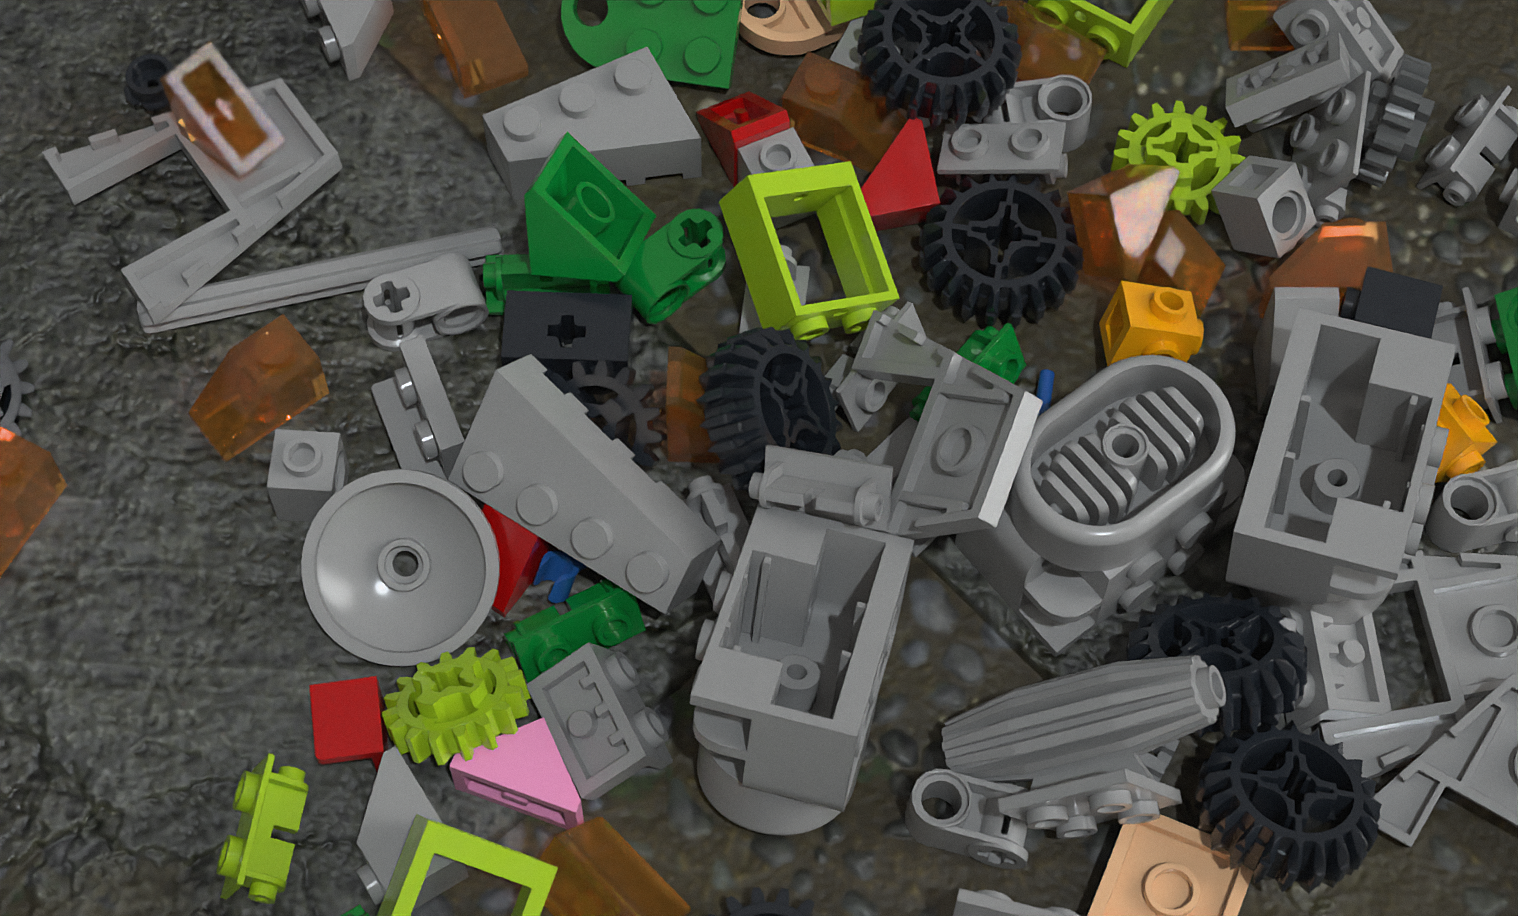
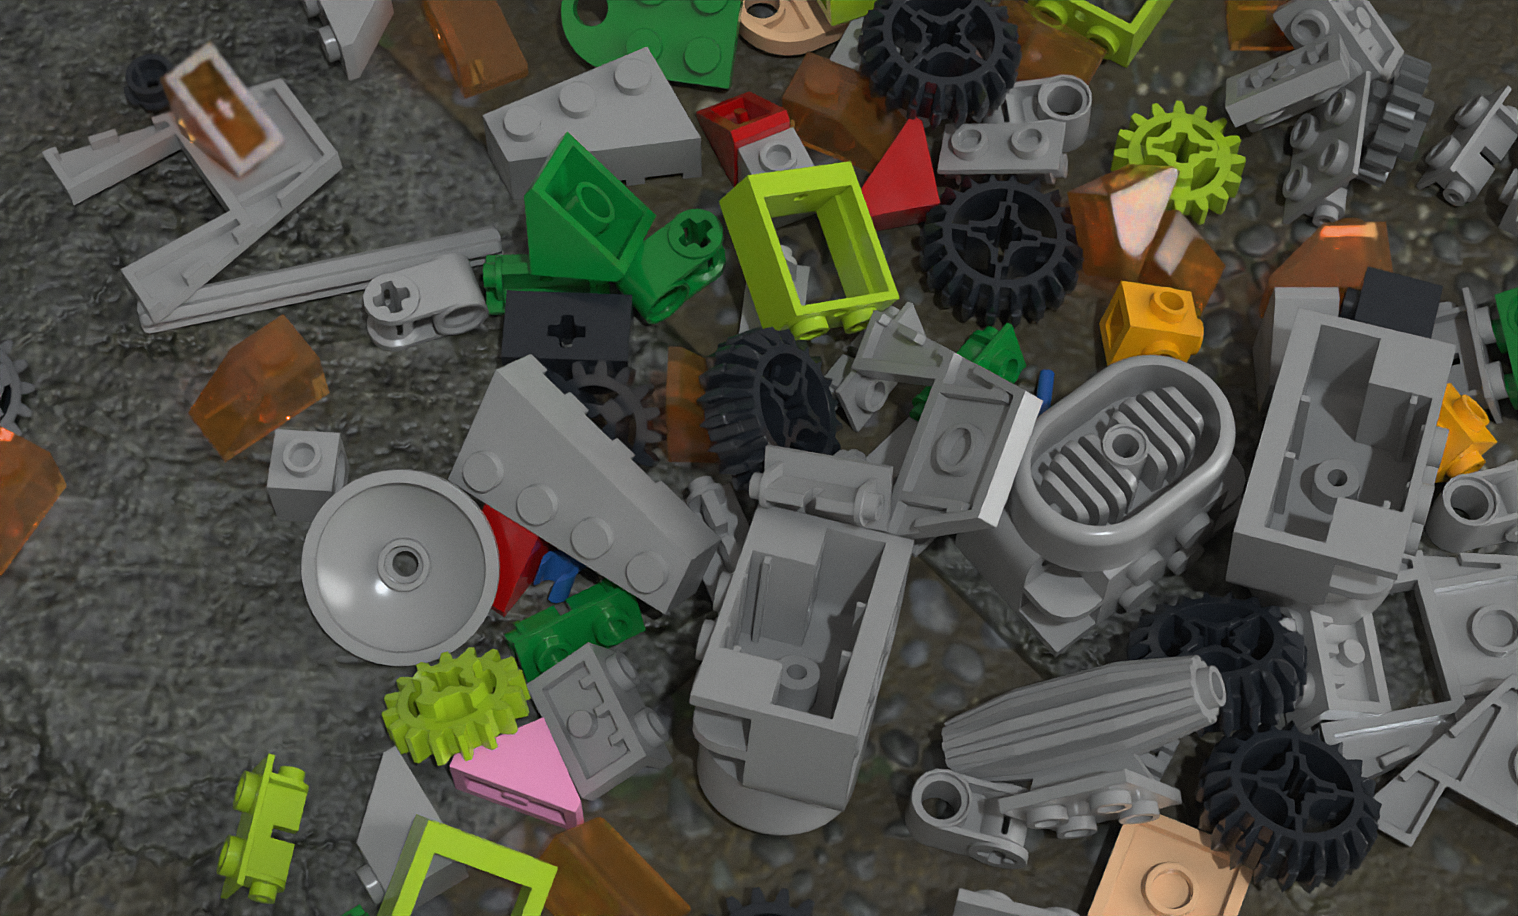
(348, 721): red panel -> none
(419, 413): light grey bracket -> none
(1264, 206): light grey brick -> none

